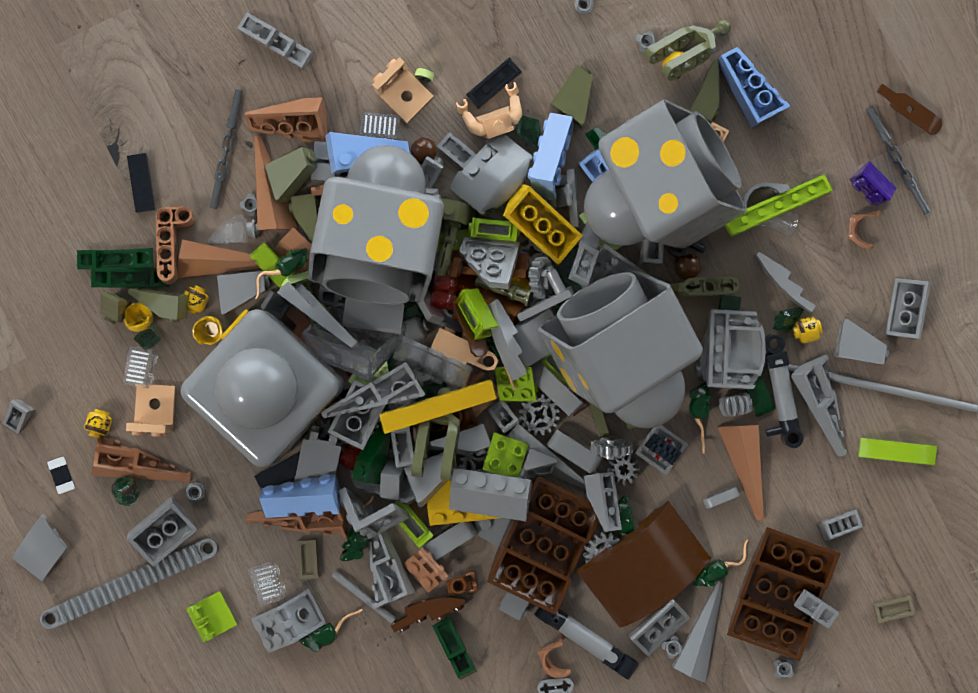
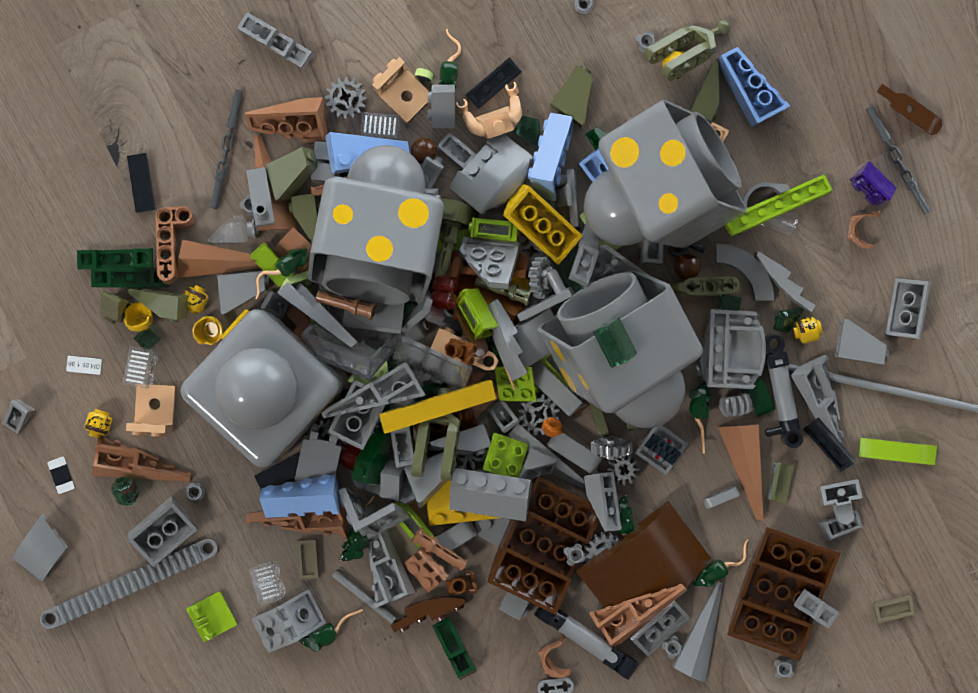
(83, 365): none -> white sticker
(260, 197): none -> light grey piece
(337, 101): none -> light grey gear
(354, 306): none -> nougat pin
(416, 314): none -> light grey tile
(432, 545): none -> nougat pin
(442, 106): none -> light grey piece
(449, 69): none -> dark green animal
(461, 350): none -> dark orange plate
(552, 427): none -> orange tile
(574, 559): none -> light grey plate
(615, 342): none -> clear green hinge
(626, 618): none -> nougat wedge
(750, 267): none -> light grey tile
(779, 482): none -> olive panel
(829, 444): none -> black tile
(840, 497): none -> light grey brick

